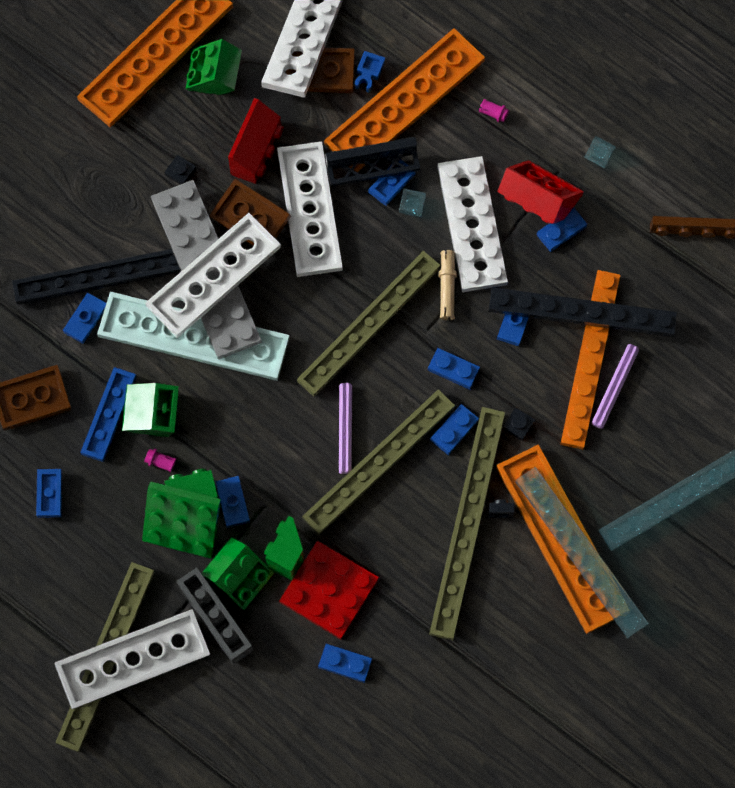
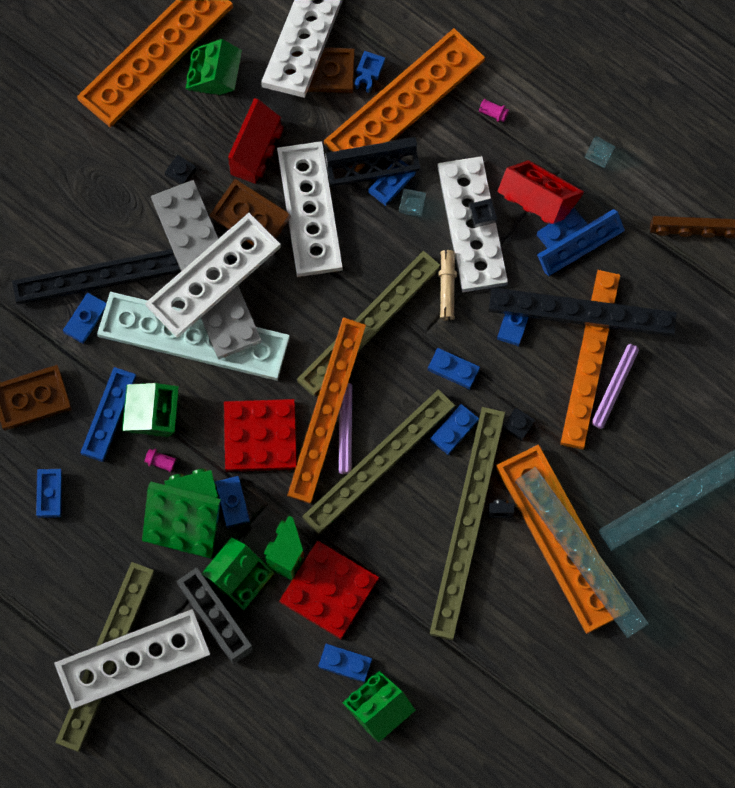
(260, 435): none -> red plate
(326, 410): none -> orange plate
(379, 706): none -> green slope
(482, 213): none -> black plate
(581, 242): none -> blue plate

